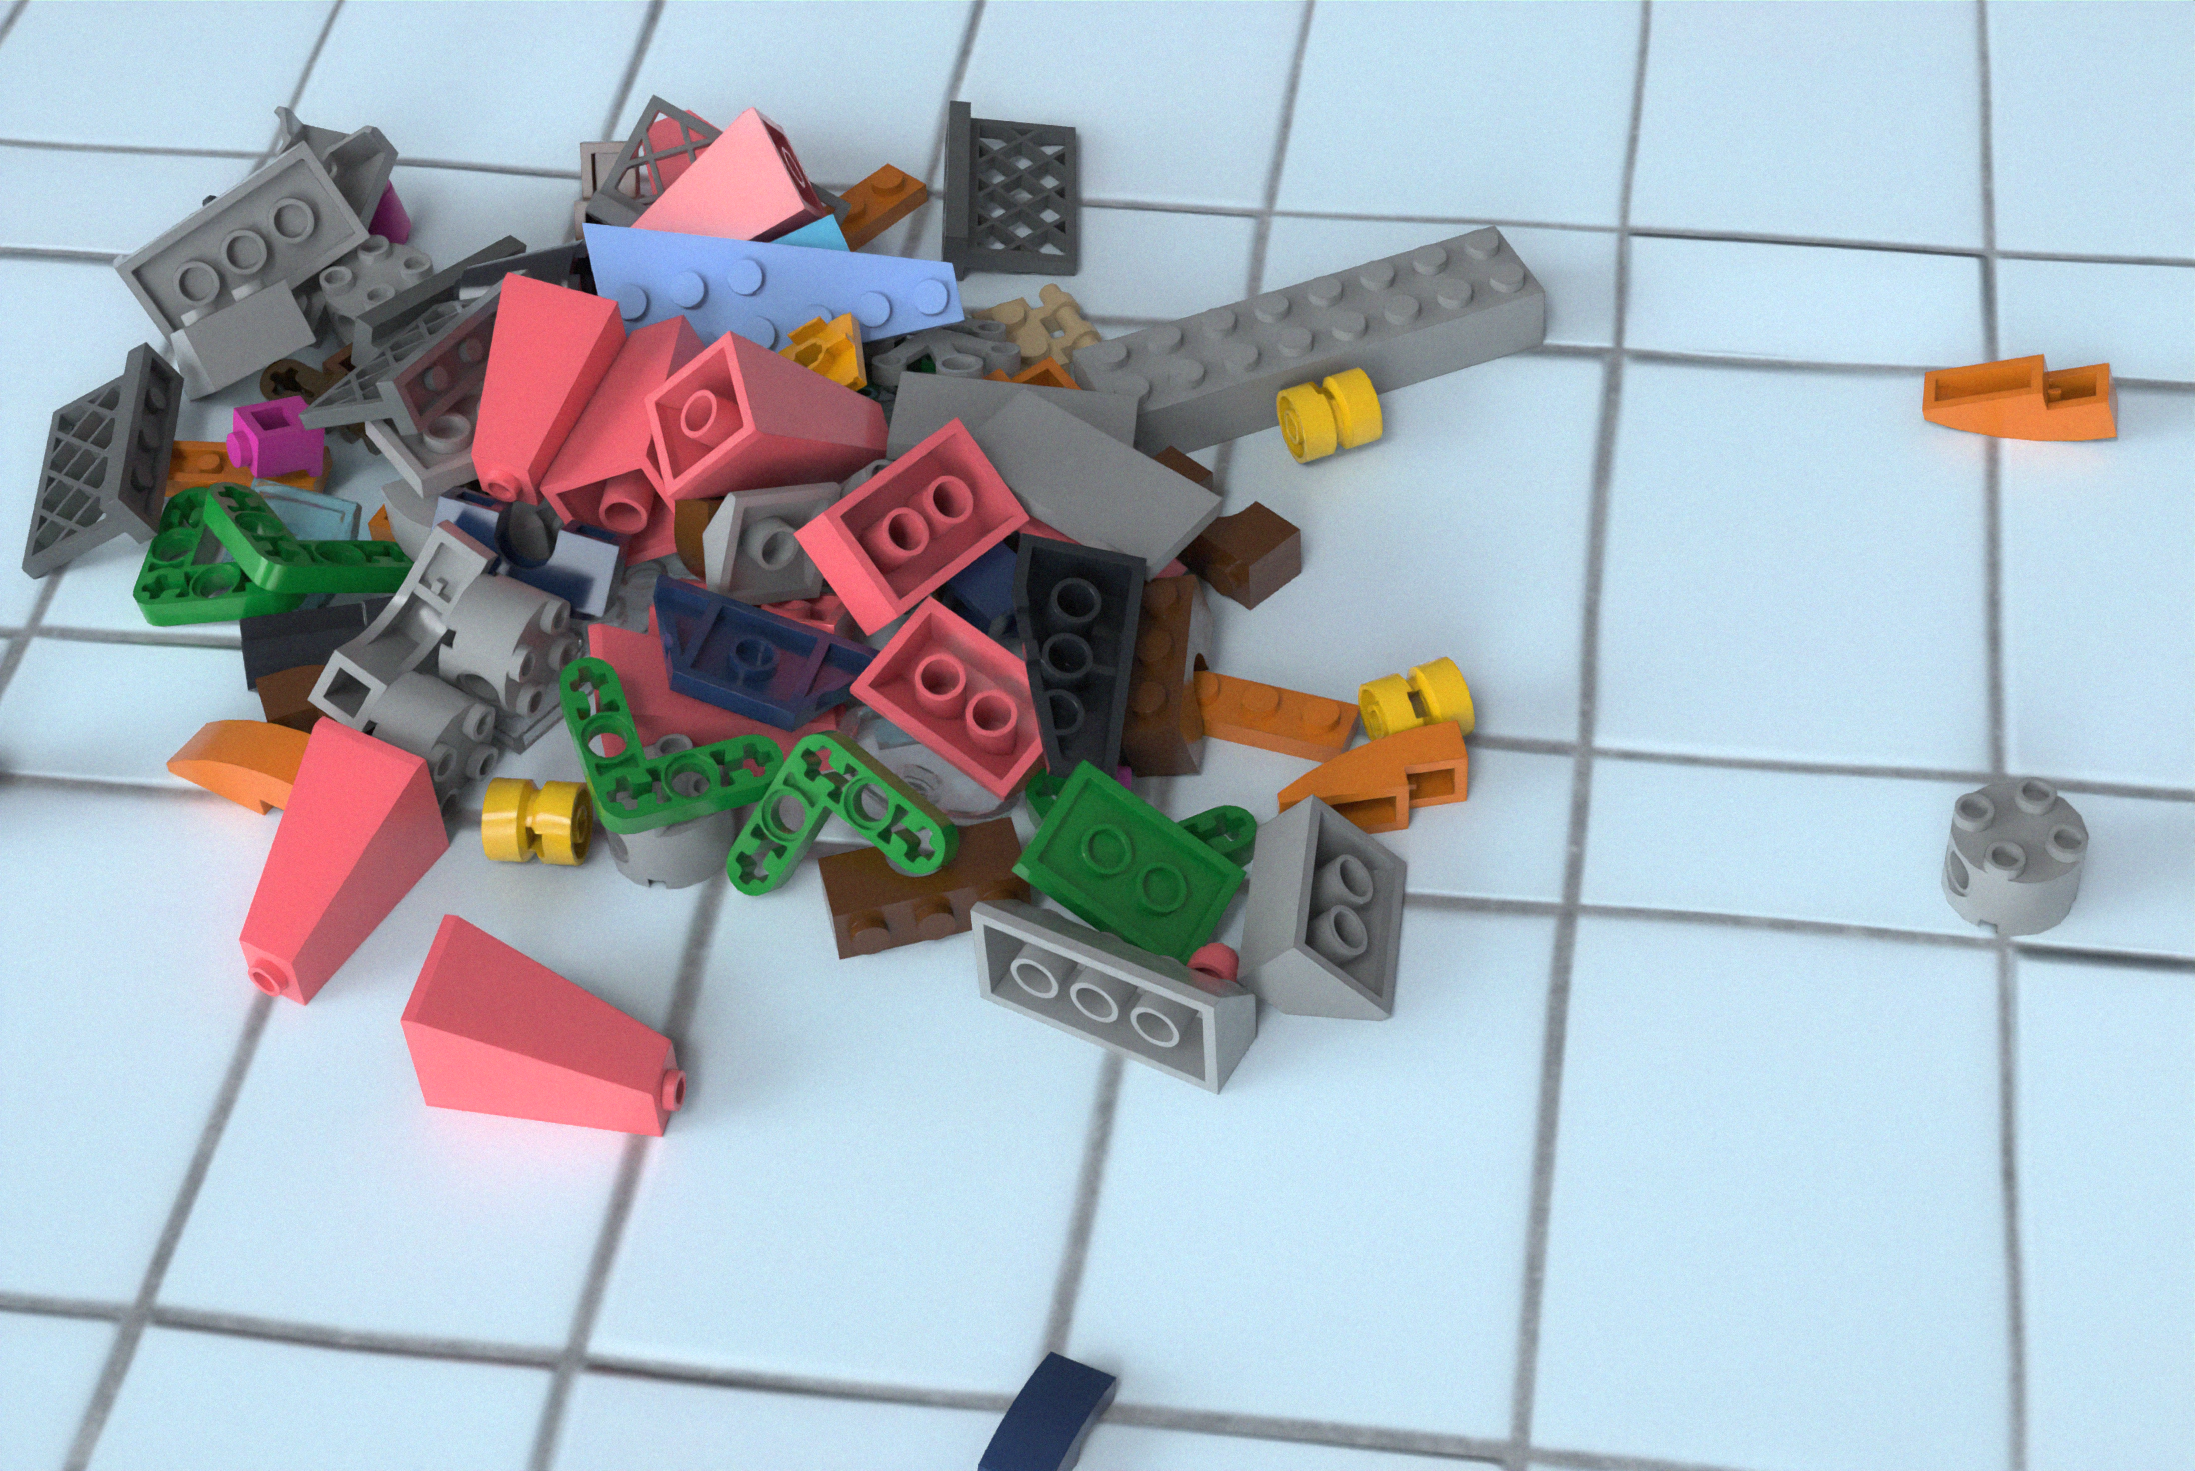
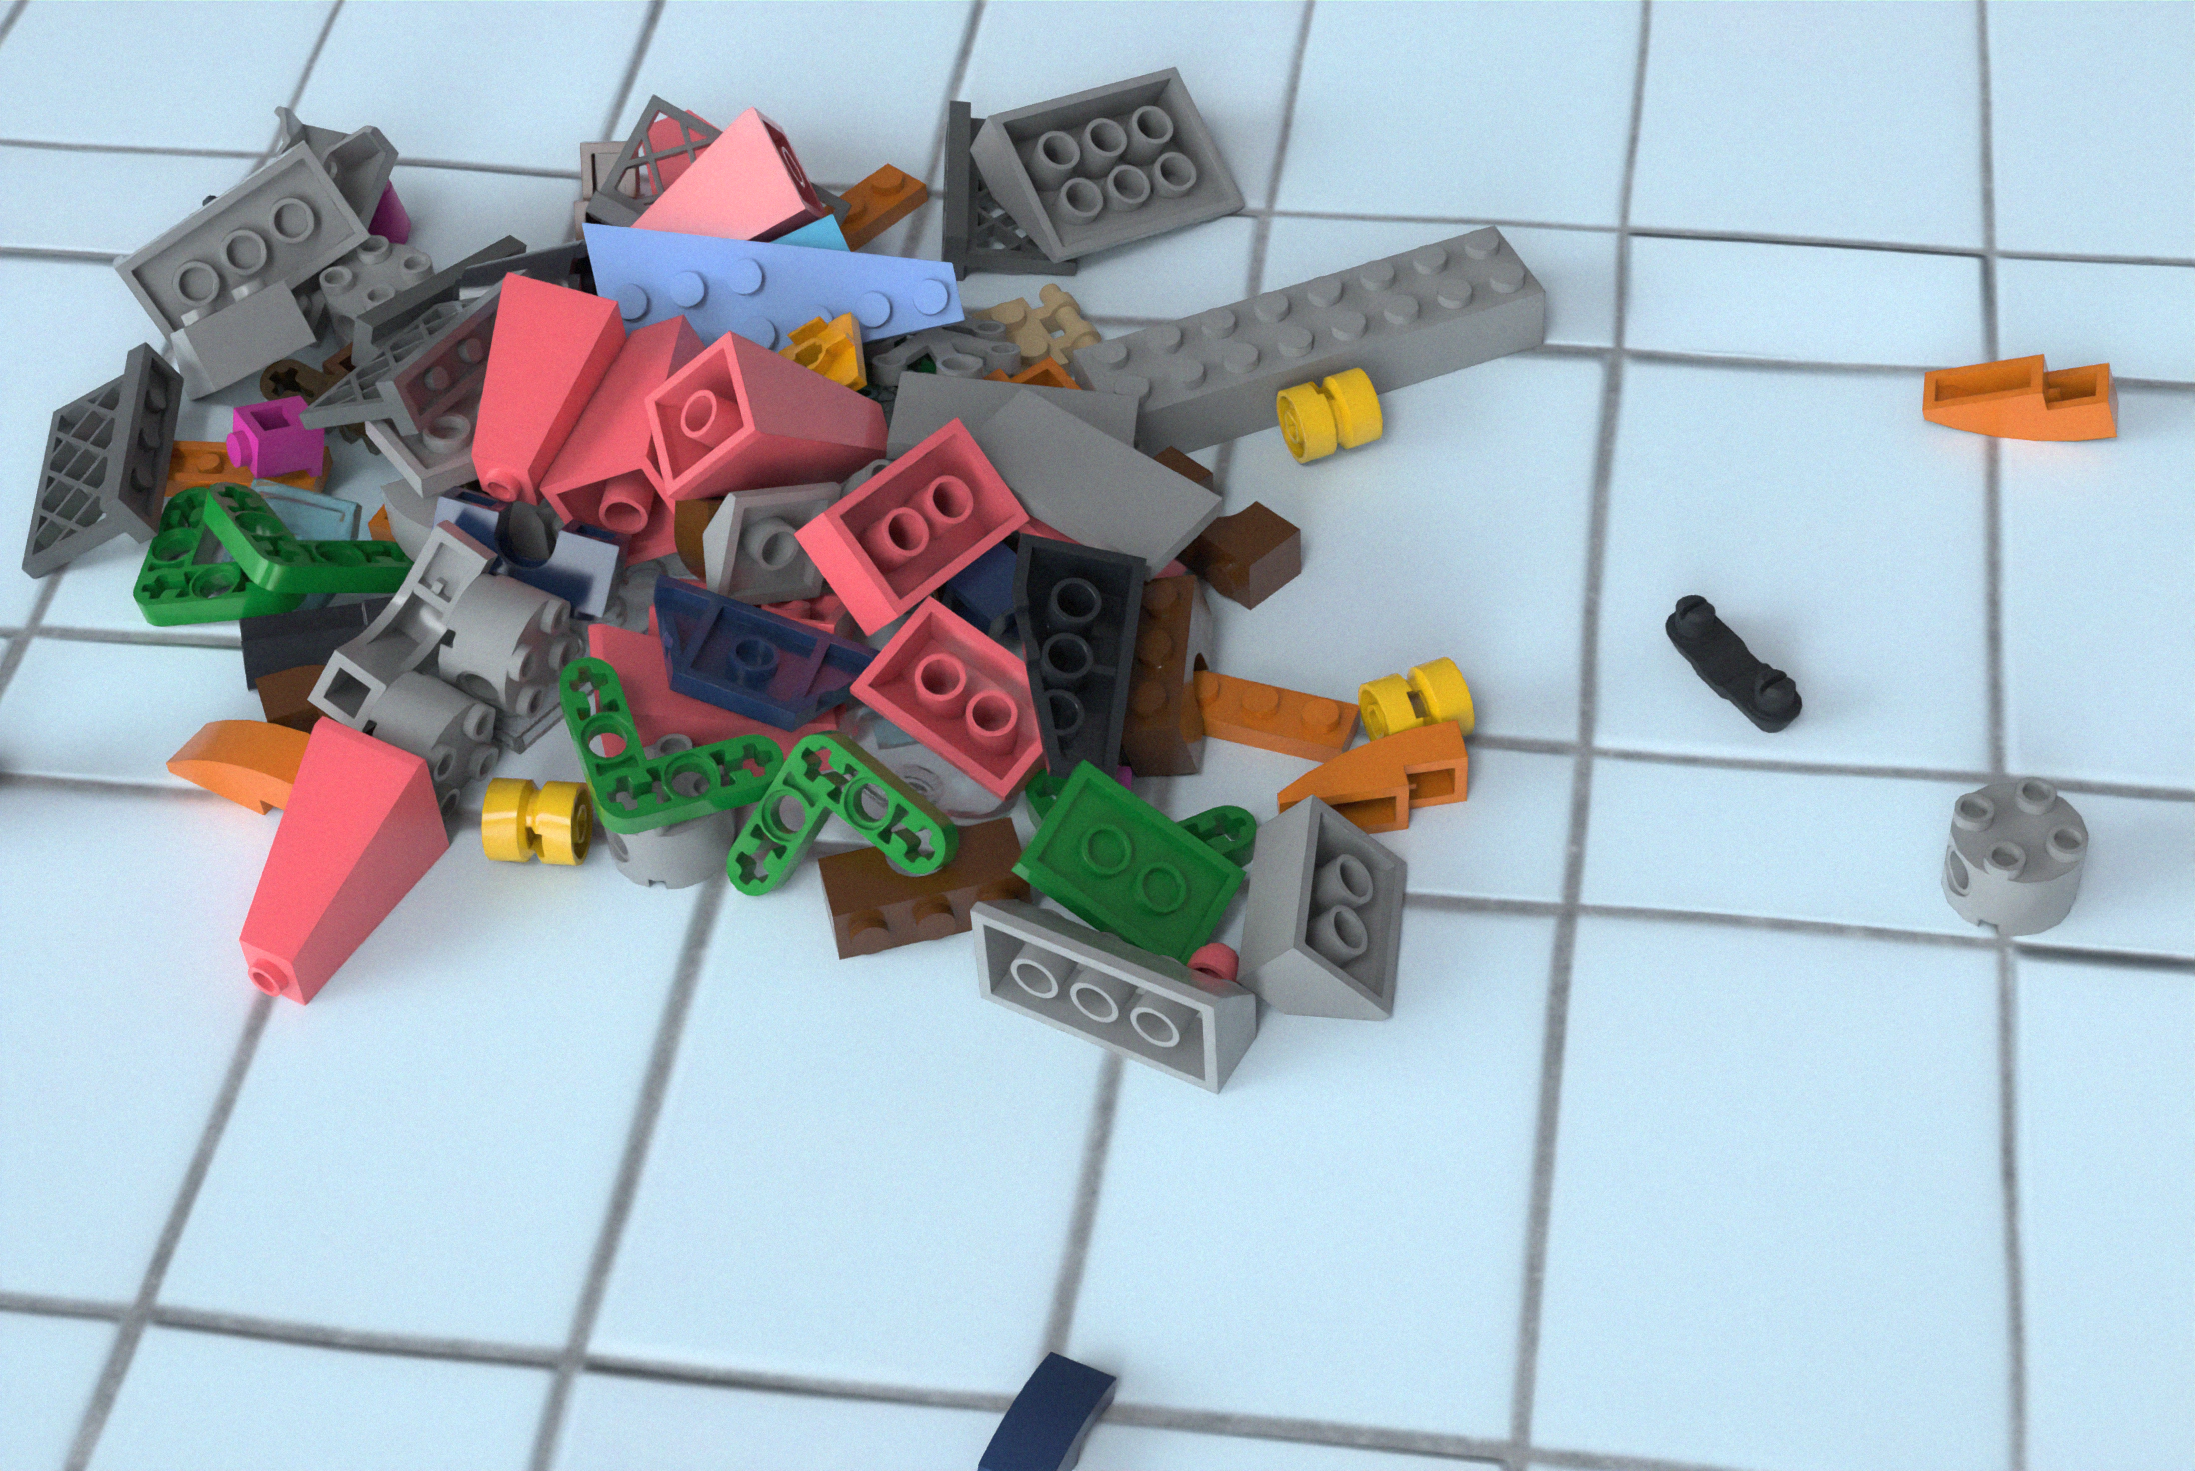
(529, 1044): coral slope -> none
(1105, 165): none -> light grey slope
(1729, 668): none -> black piece

